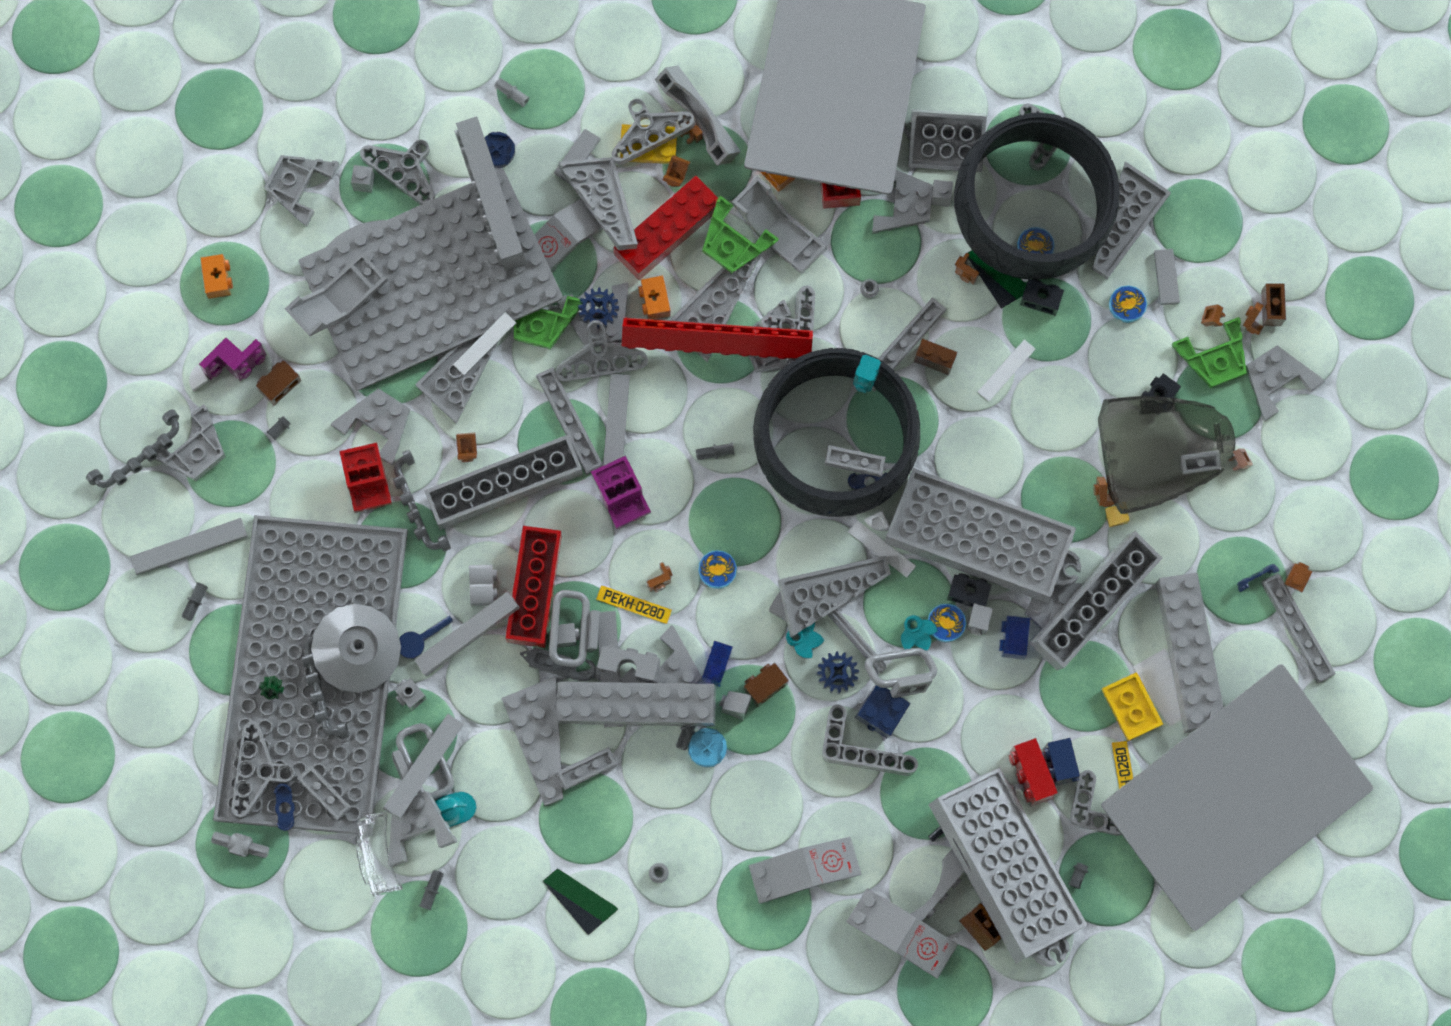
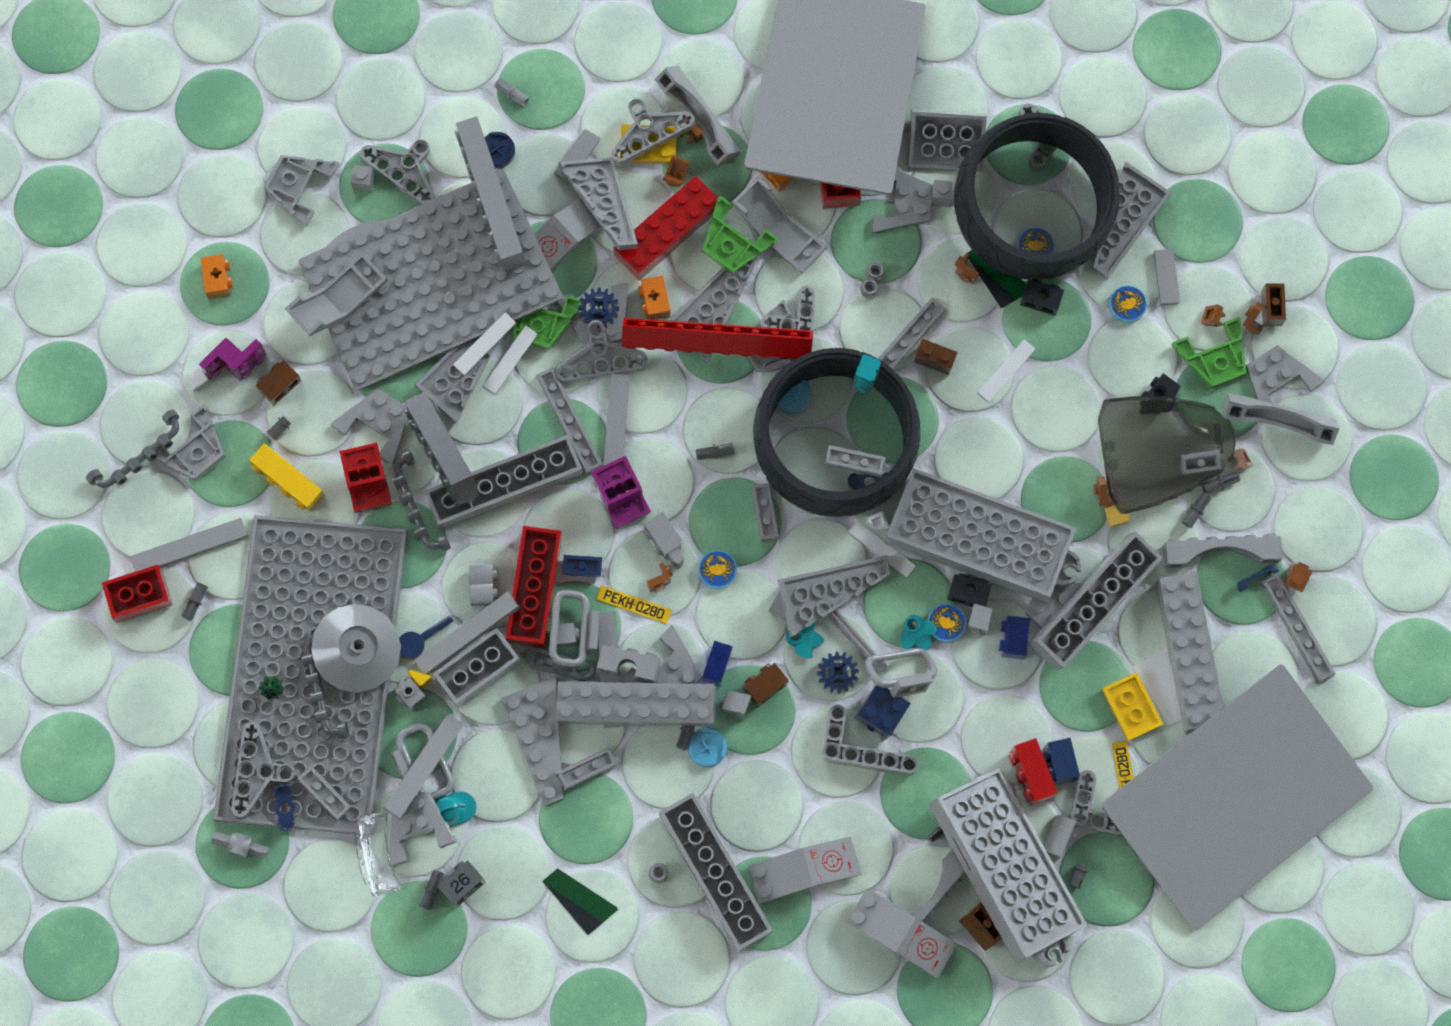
(137, 593): none -> red brick
(286, 477): none -> yellow brick
(420, 679): none -> yellow slope
(440, 449): none -> brick
(461, 883): none -> dark grey brick
(466, 446): dark orange bracket -> none
(477, 668): none -> light grey brick
(510, 359): none -> white sticker
(582, 566): none -> dark blue plate
(665, 538): none -> light grey hinge
(715, 872): none -> light grey brick
(765, 512): none -> light grey tile
(796, 399): none -> medium azure tile
(875, 266): none -> light grey plate
(1058, 836): none -> light grey brick
(1196, 510): none -> dark grey axle
(1221, 482): none -> dark grey axle
(1252, 410): none -> light grey arch
(1261, 549): none -> light grey arch

